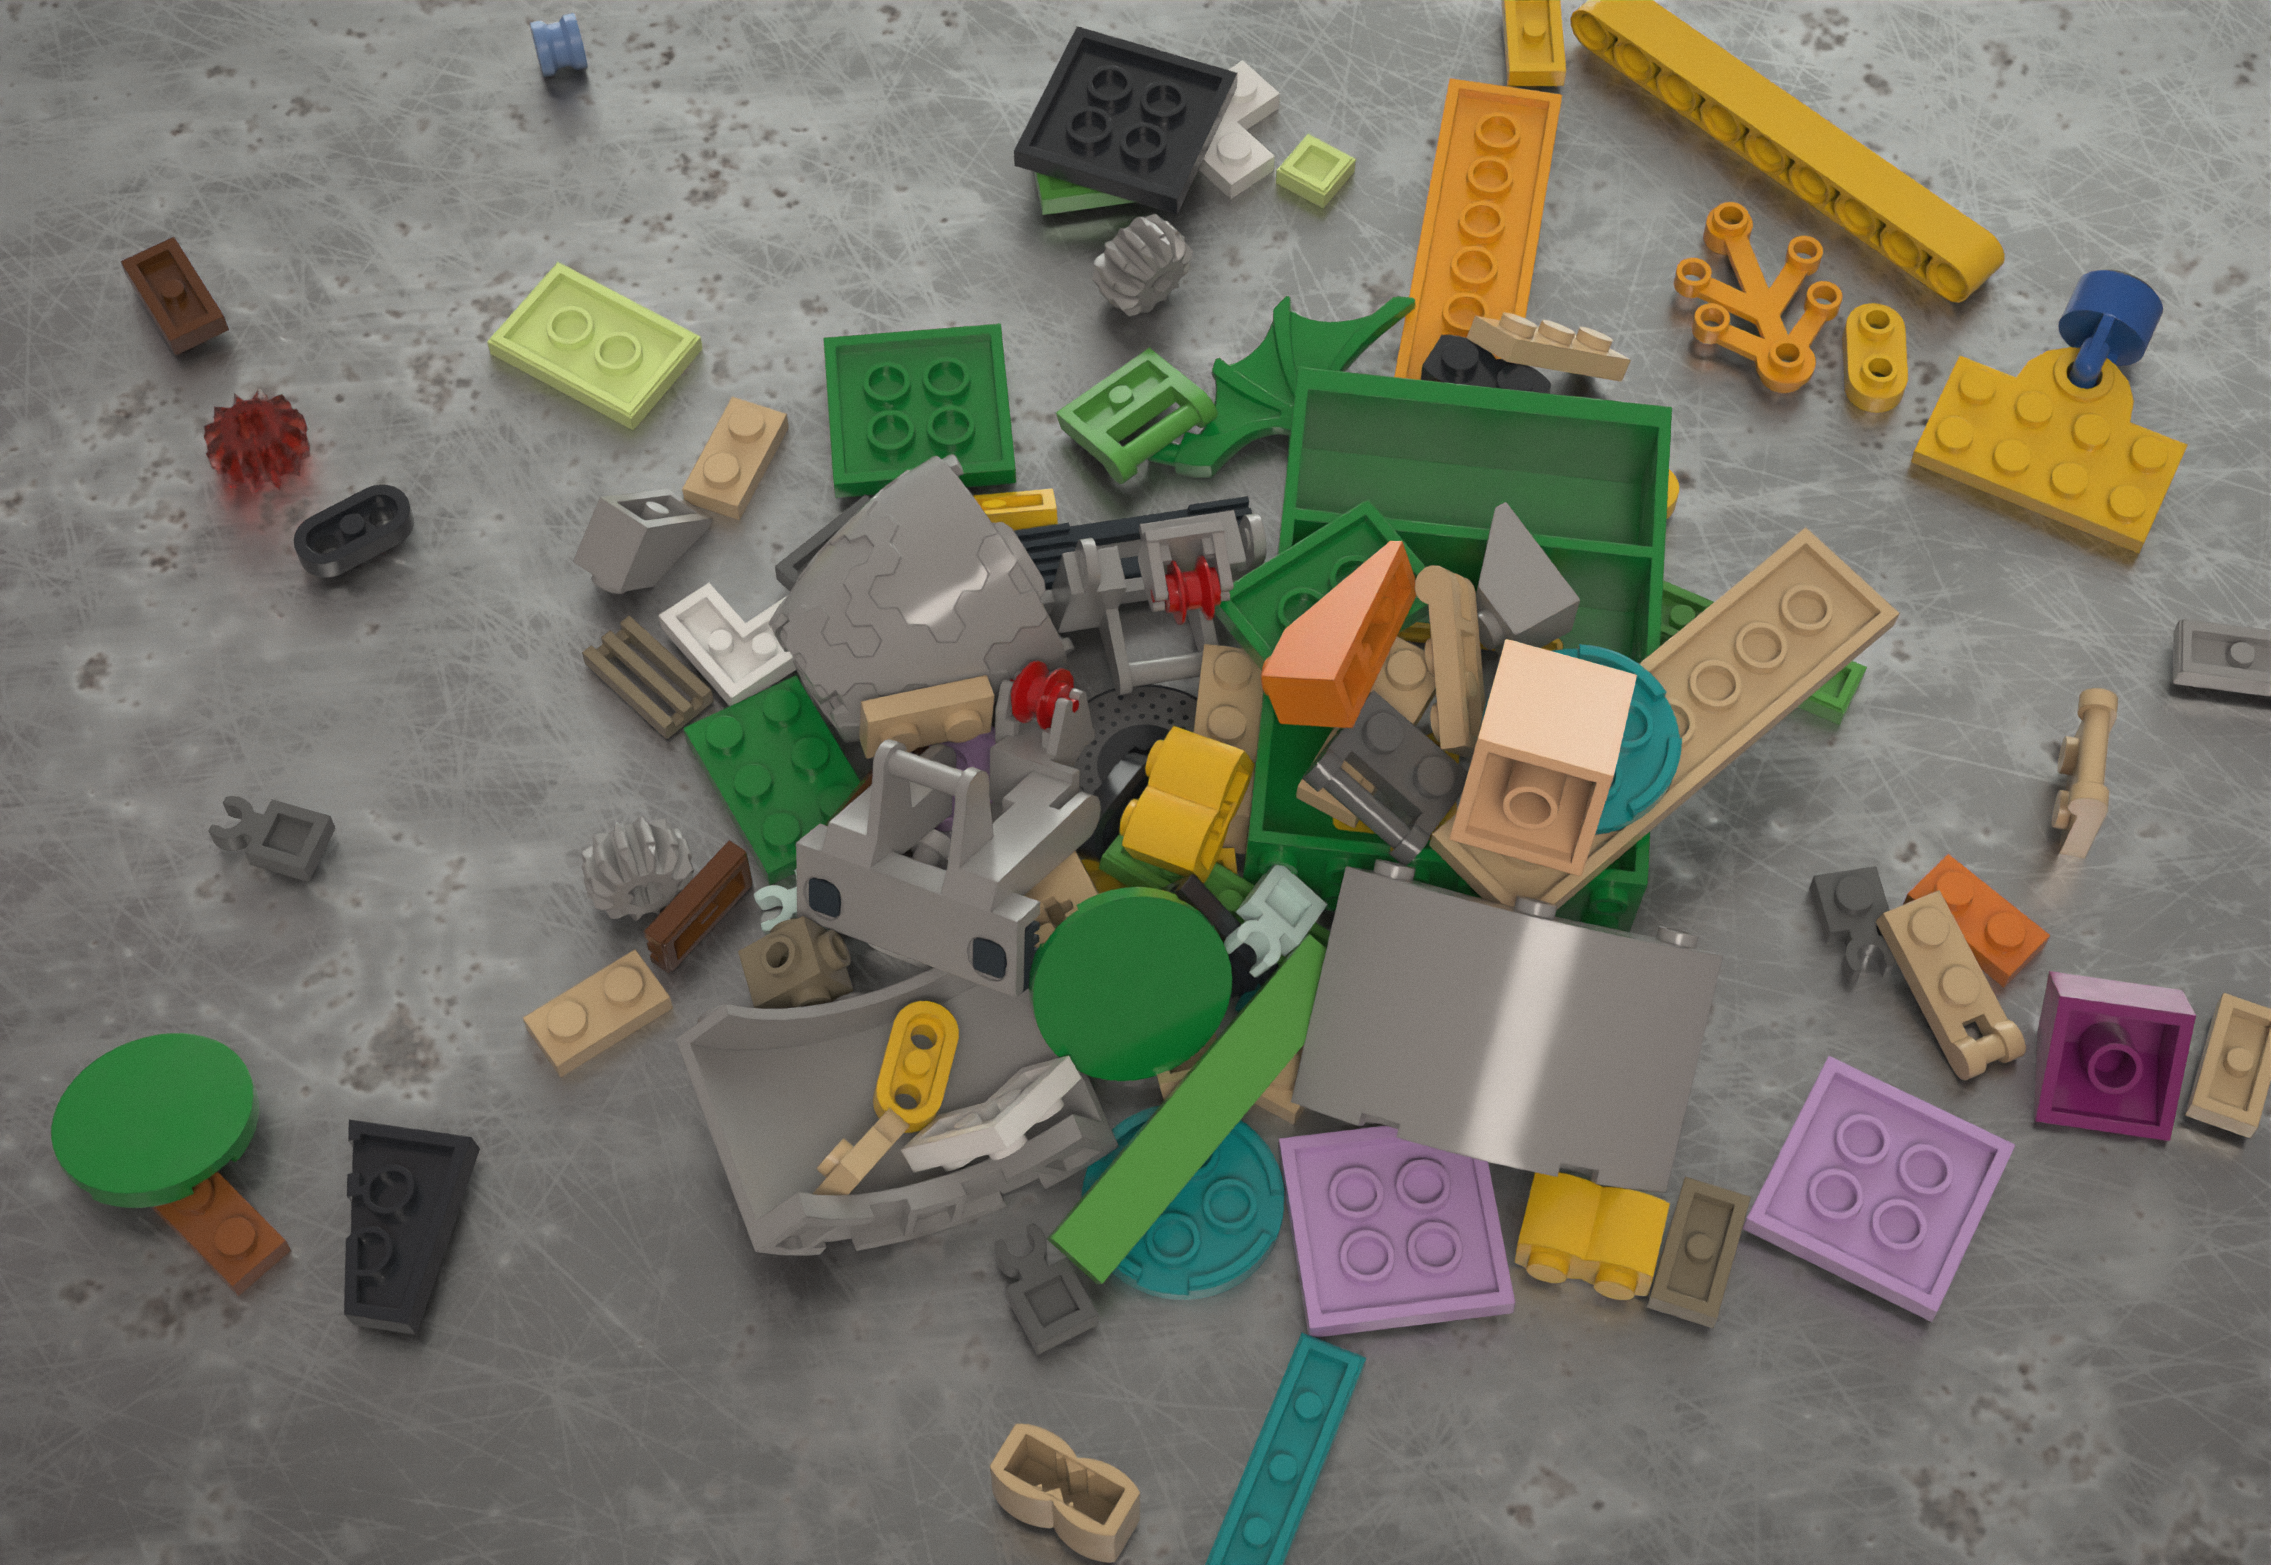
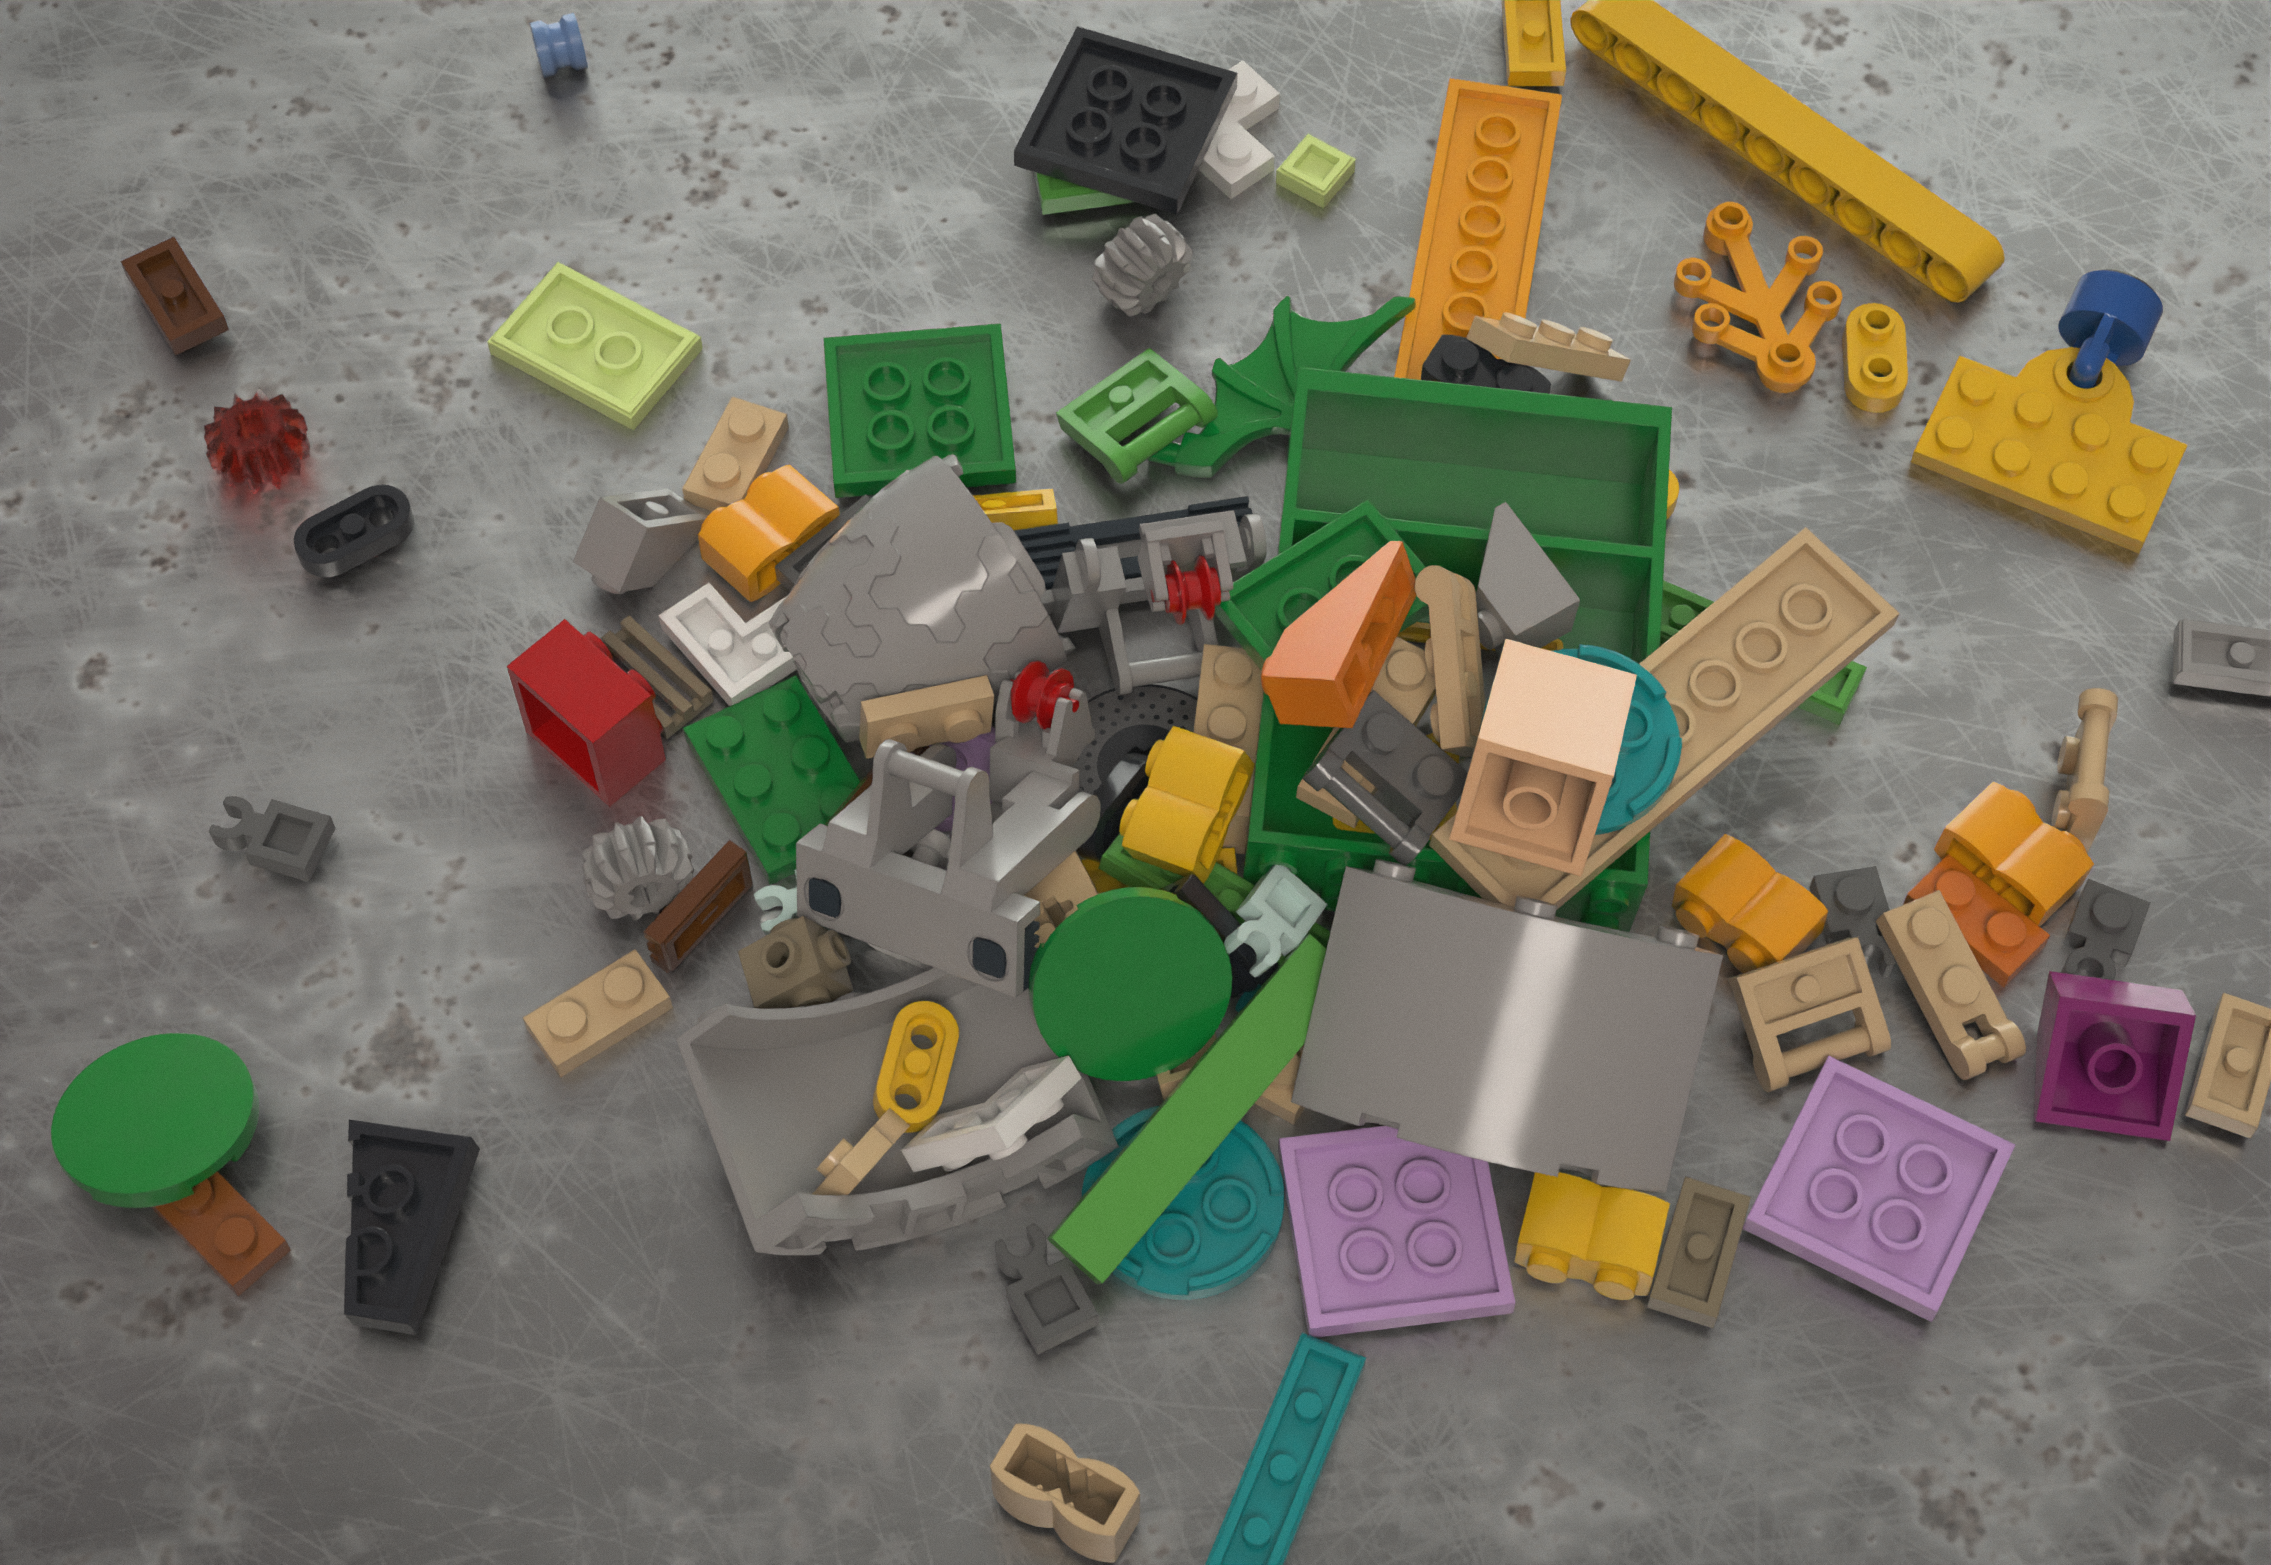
(588, 711): none -> red piece
(763, 529): none -> light orange brick
(1747, 906): none -> light orange brick
(1802, 993): none -> tan plate
(2016, 852): none -> light orange brick
(2103, 930): none -> dark grey plate

